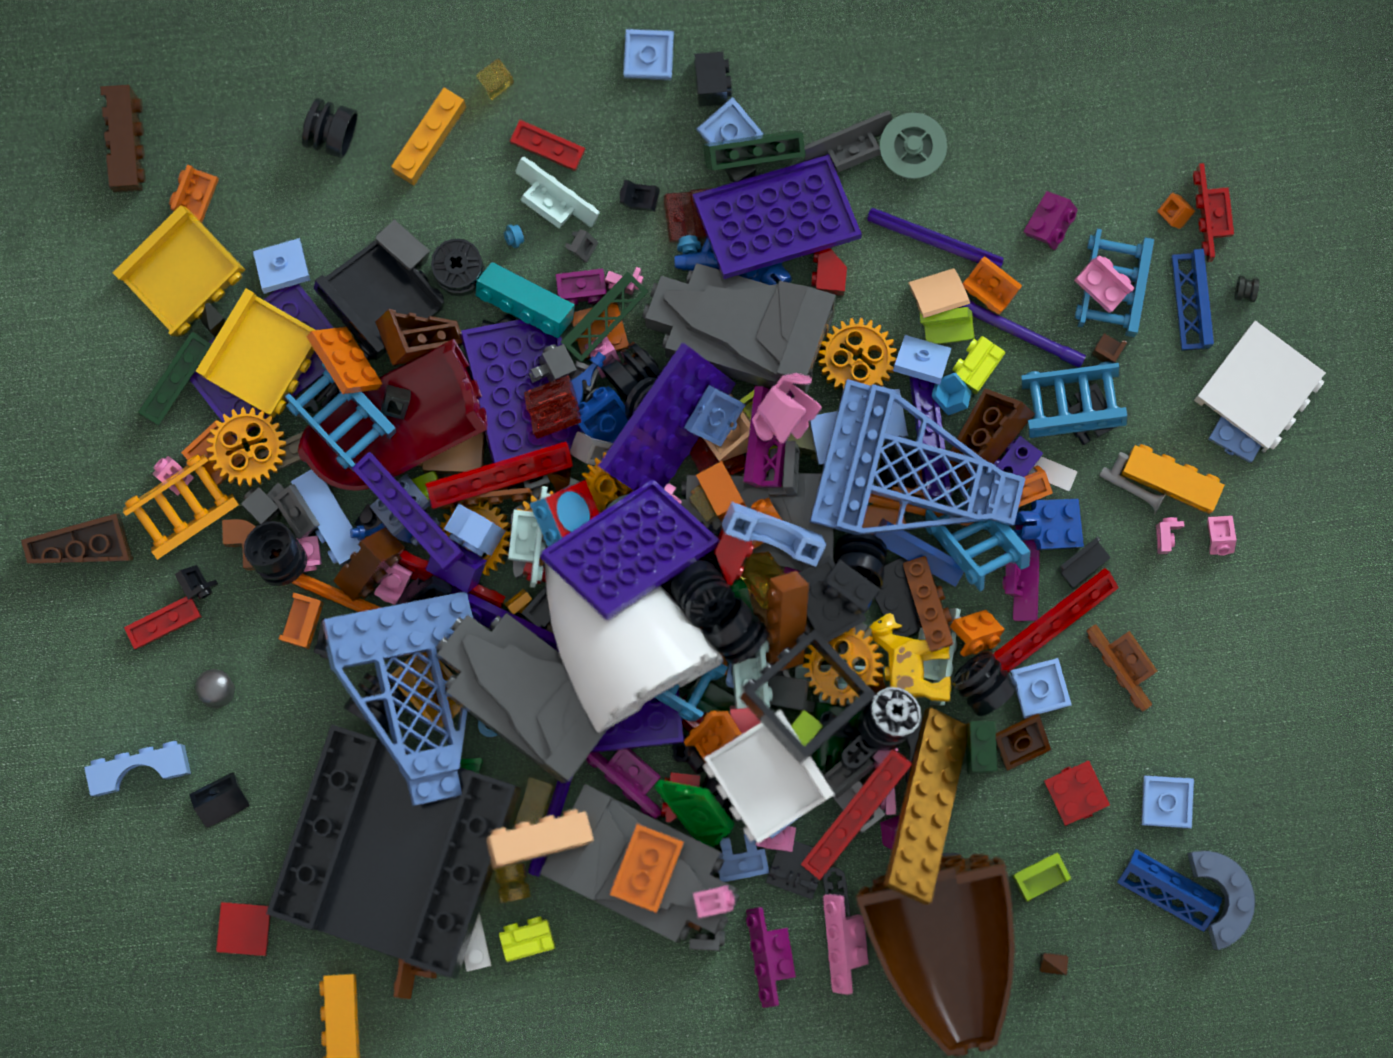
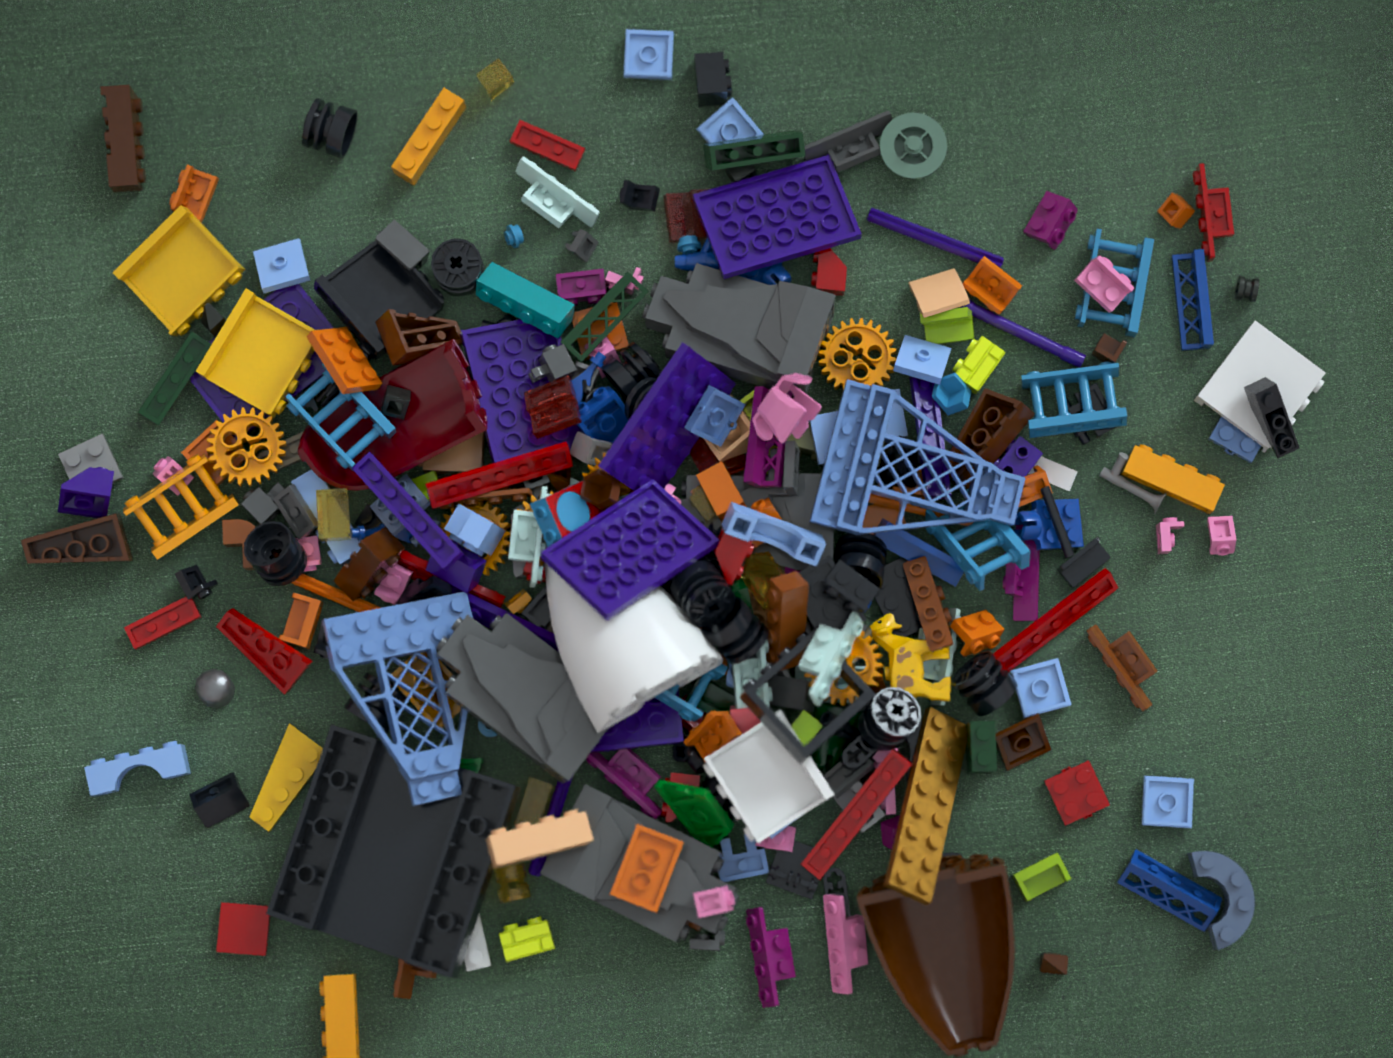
(87, 493): none -> dark purple slope
(88, 454): none -> light grey plate
(267, 652): none -> red wing
(287, 776): none -> yellow wing
(333, 514): none -> clear yellow panel
(600, 489): none -> reddish brown panel
(827, 653): none -> light aqua bracket
(1057, 521): none -> black bar
(1272, 416): none -> black slope

